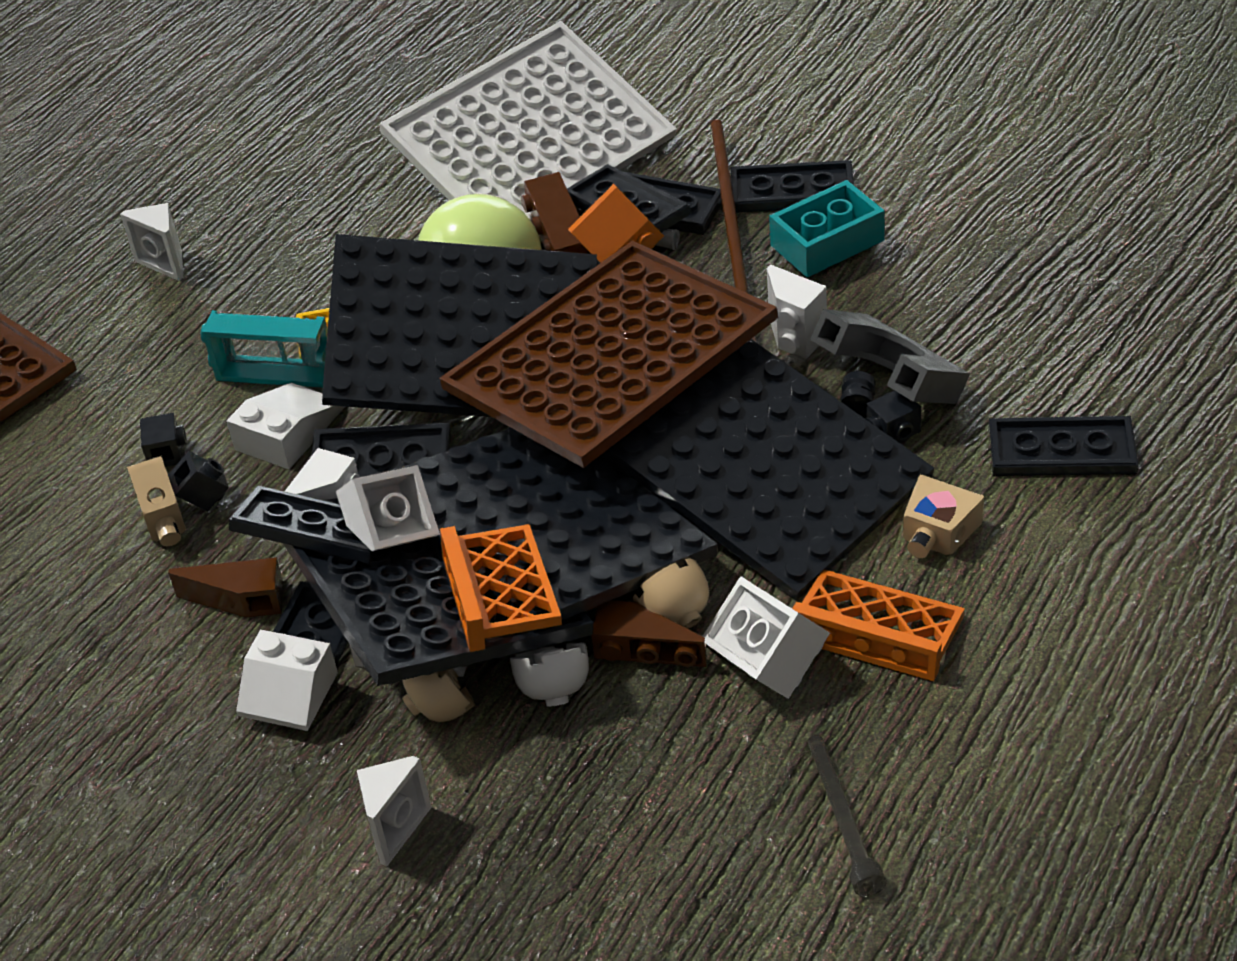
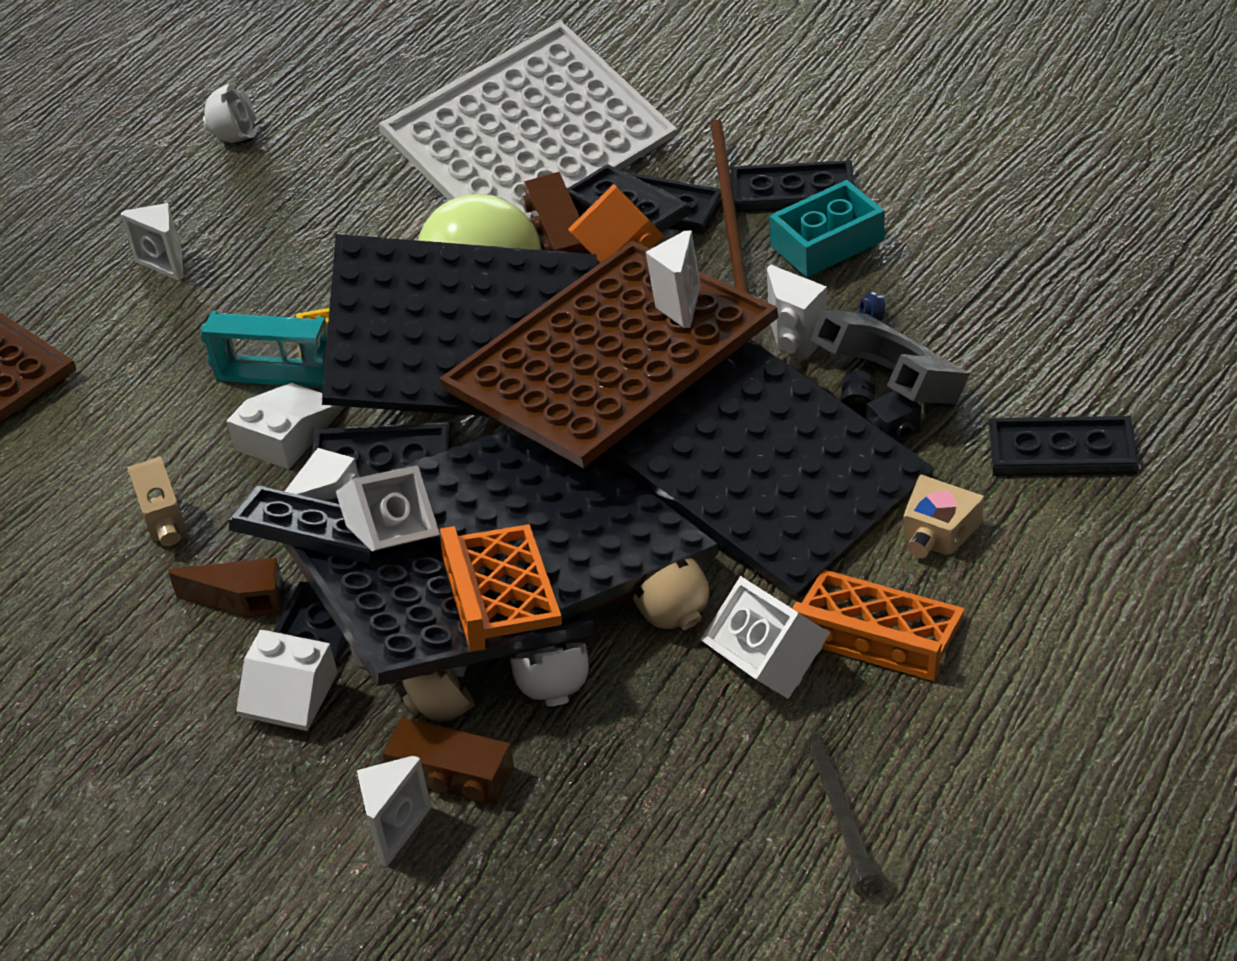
(162, 438): black brick -> none
(198, 481): black brick -> none
(230, 114): none -> white cylinder
(454, 759): none -> reddish brown brick
(636, 634): reddish brown slope -> none
(675, 277): none -> white slope
(872, 305): none -> dark blue plate

